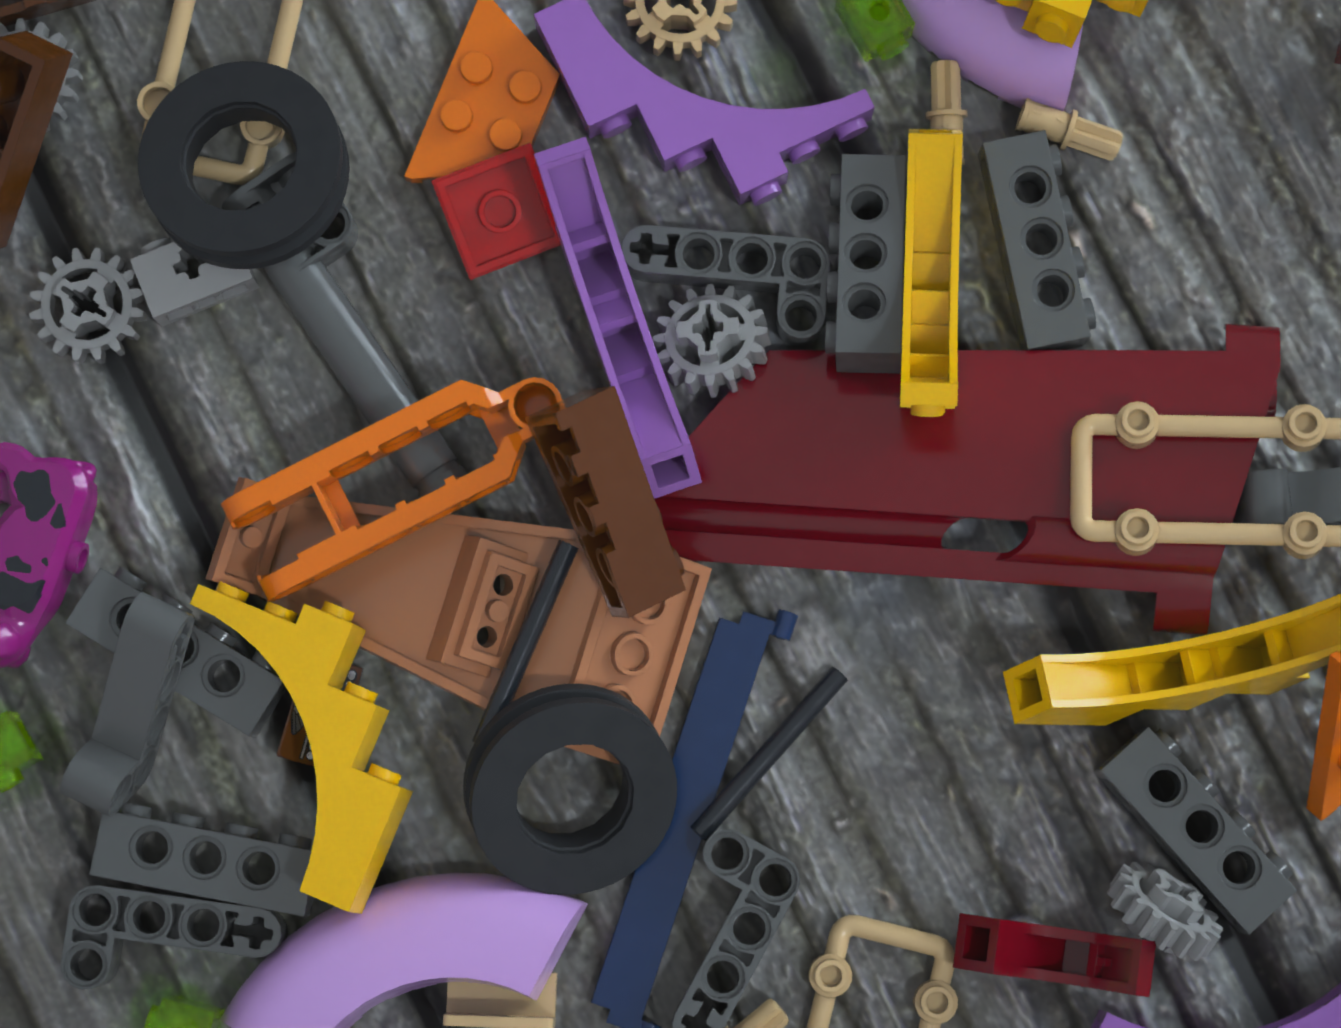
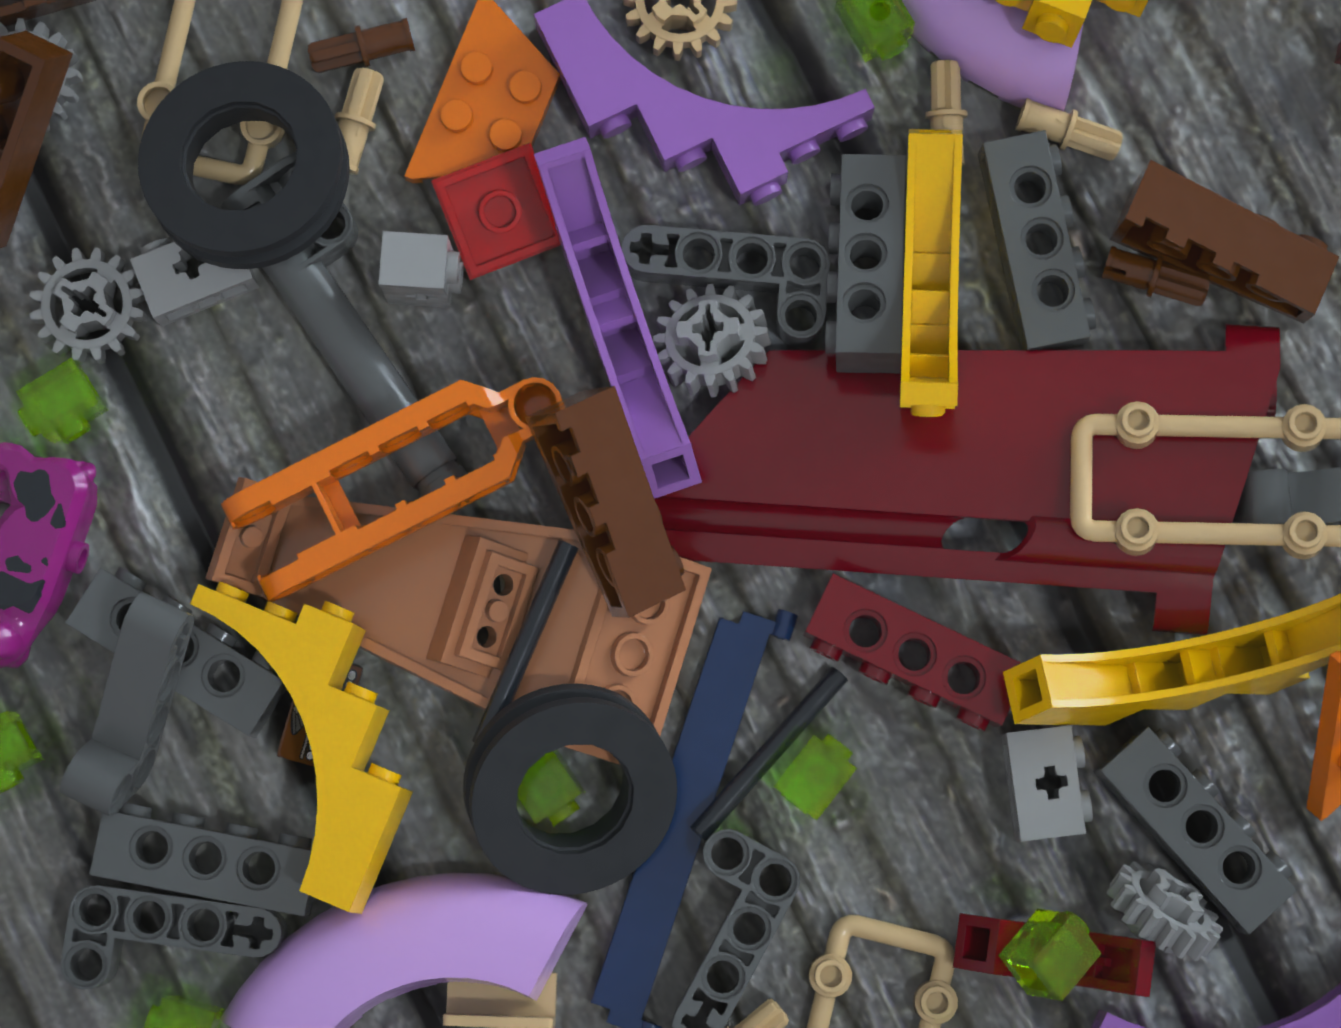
(60, 403): none -> clear neon green brick
(358, 112): none -> tan axle
(360, 46): none -> reddish brown axle
(419, 269): none -> light grey brick
(550, 790): none -> clear neon green brick
(816, 775): none -> clear neon green brick
(847, 601): none -> dark red brick
(1024, 761): none -> light grey brick
(1050, 953): none -> clear neon green brick
(1156, 277): none -> reddish brown axle
(1225, 242): none -> reddish brown wedge

